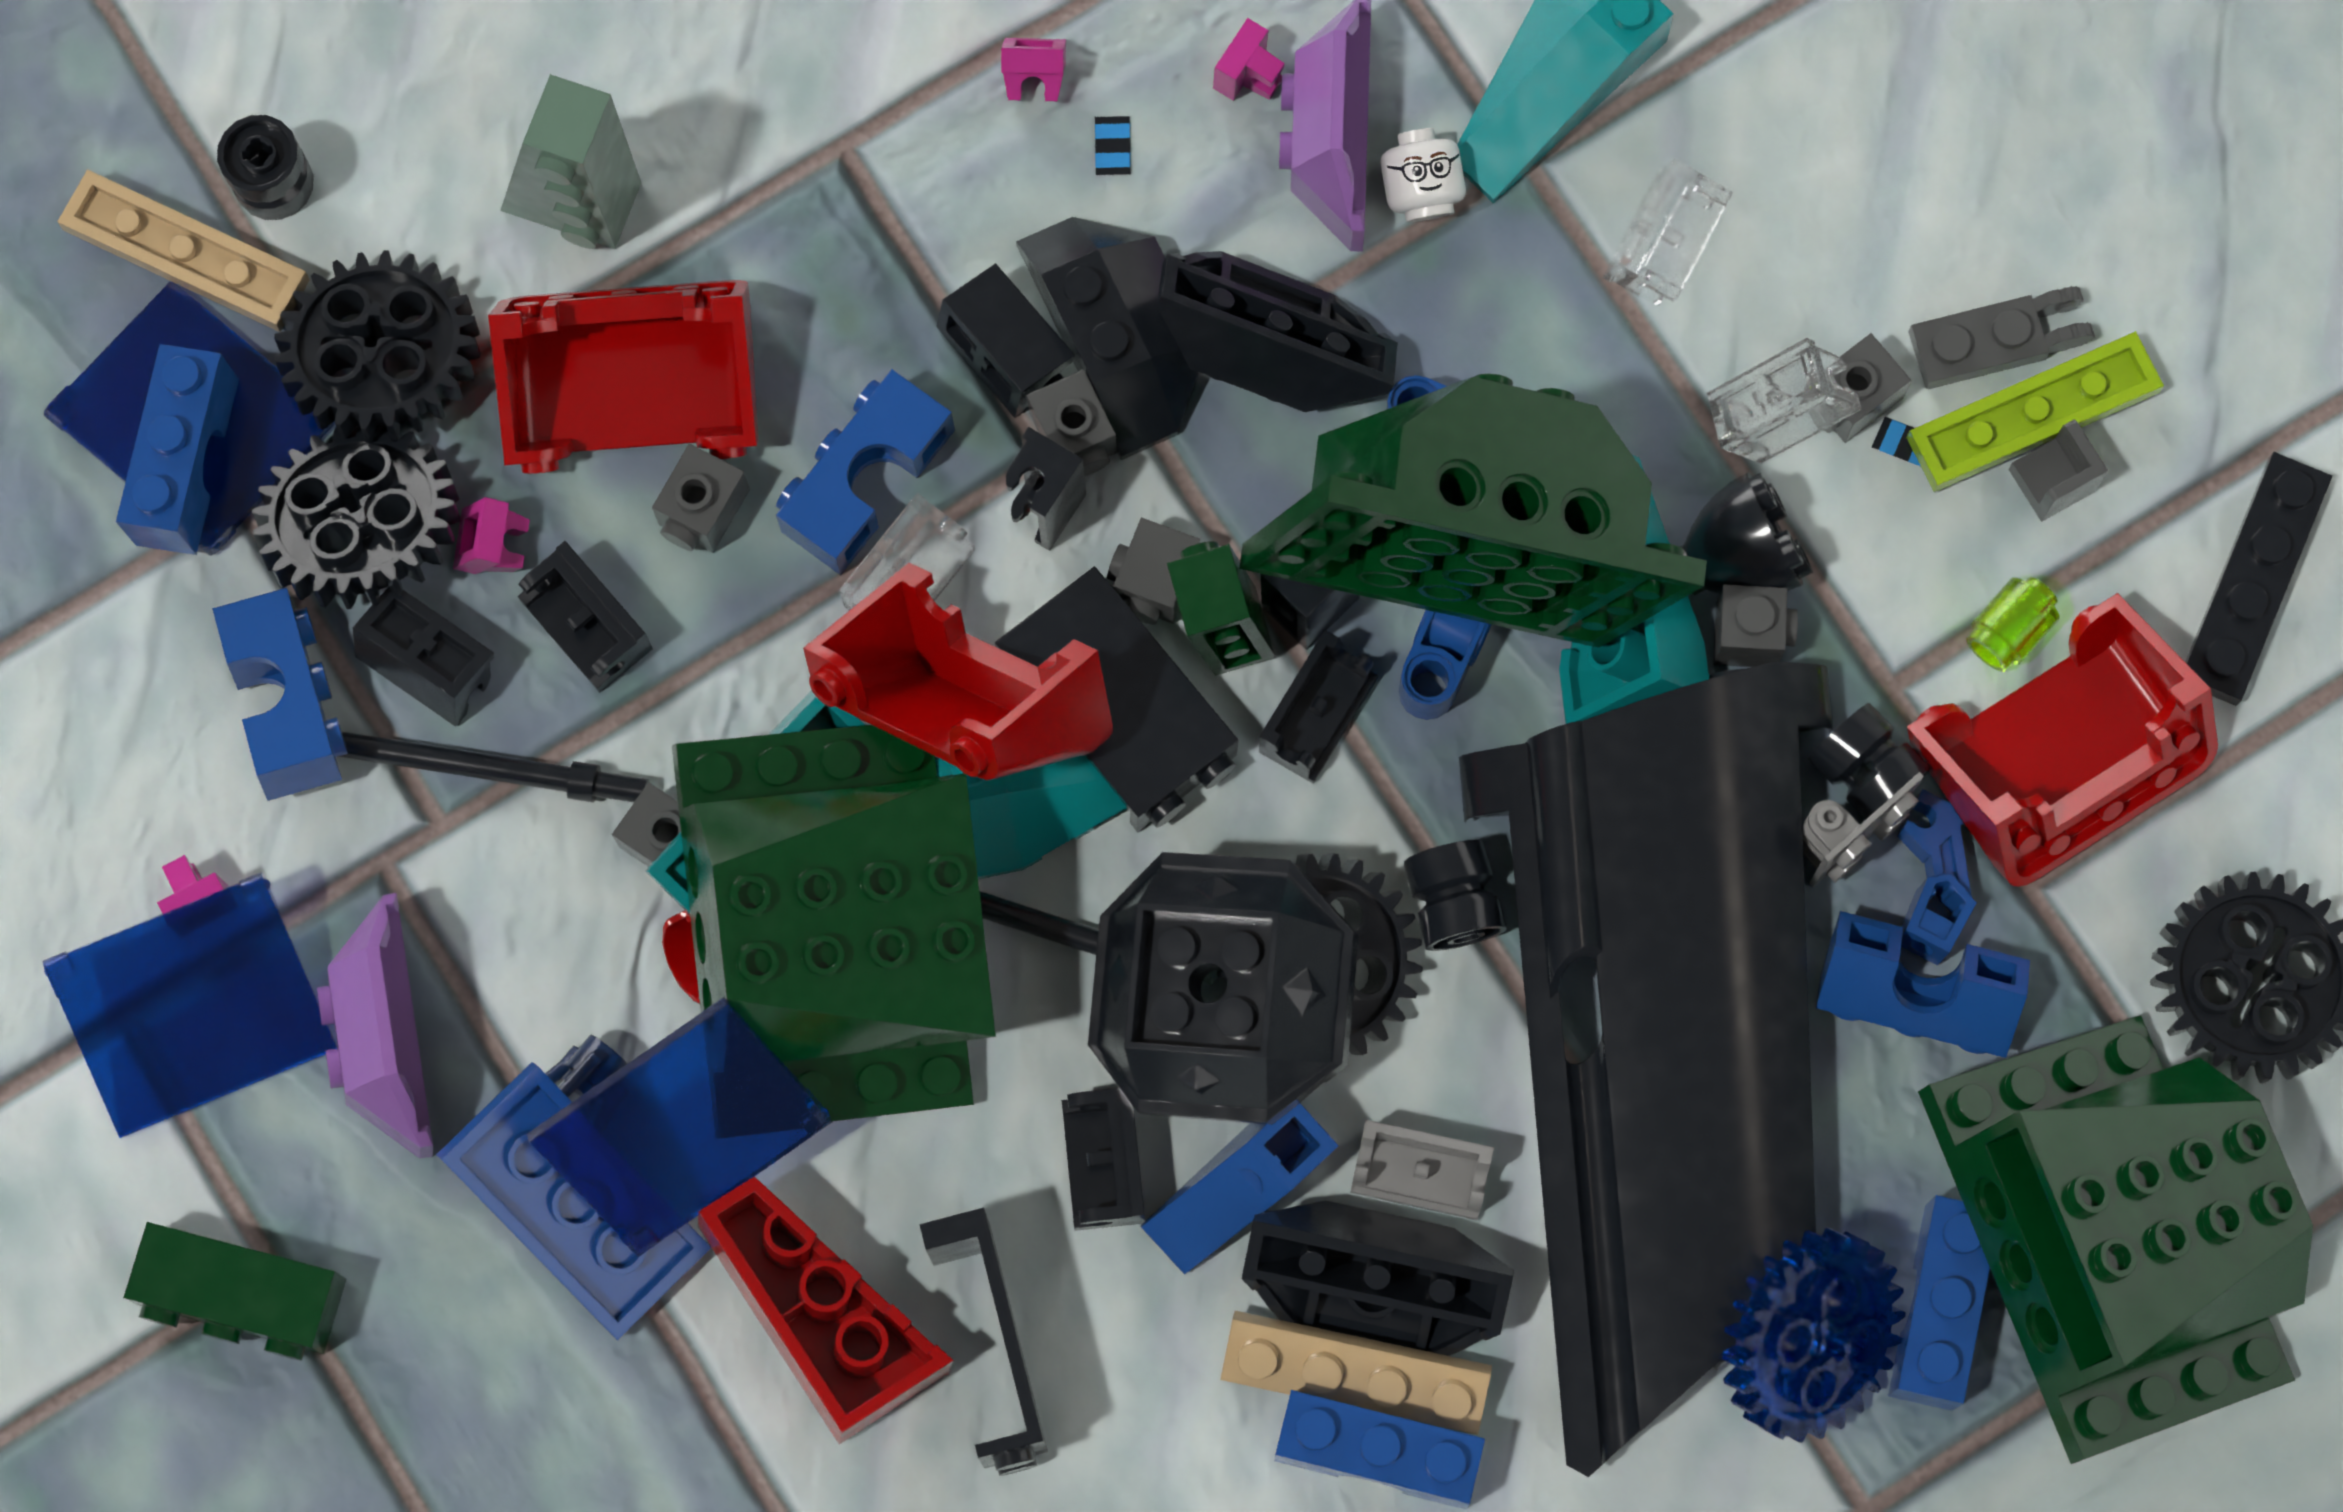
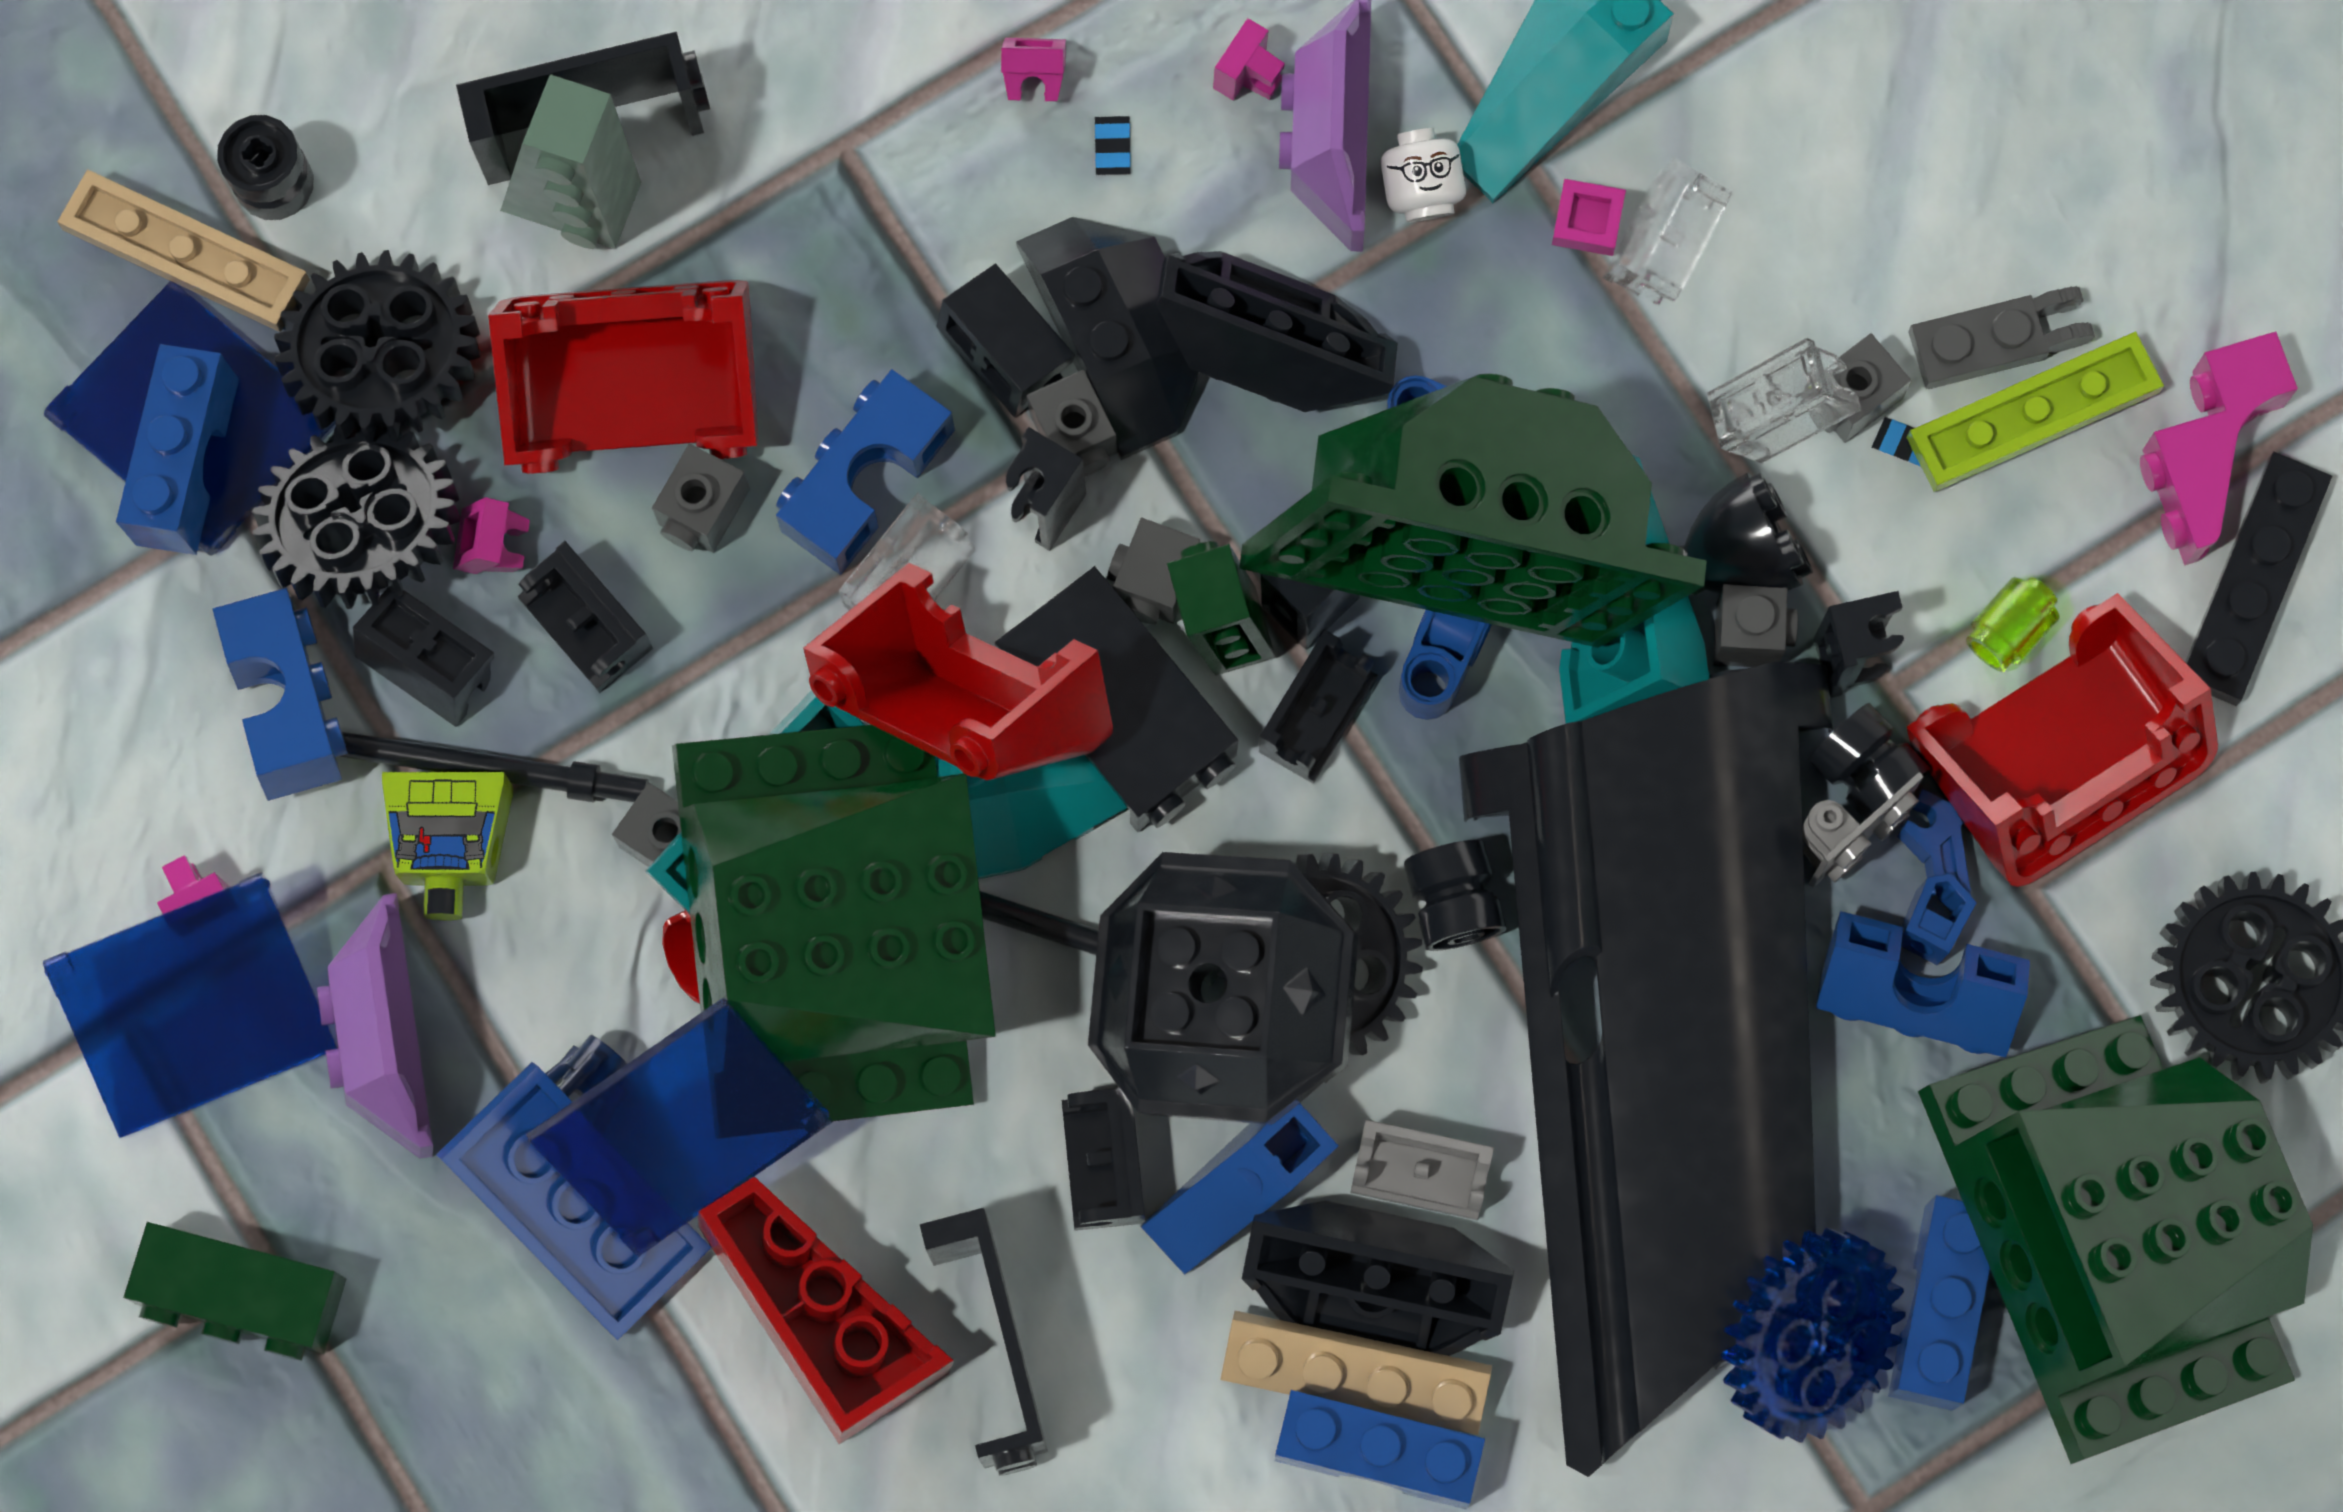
(446, 832): none -> torso
(625, 71): none -> black panel
(1588, 217): none -> dark pink tile
(1852, 635): none -> black hinge
(2059, 472): dark grey panel -> none
(2195, 459): none -> dark pink arch

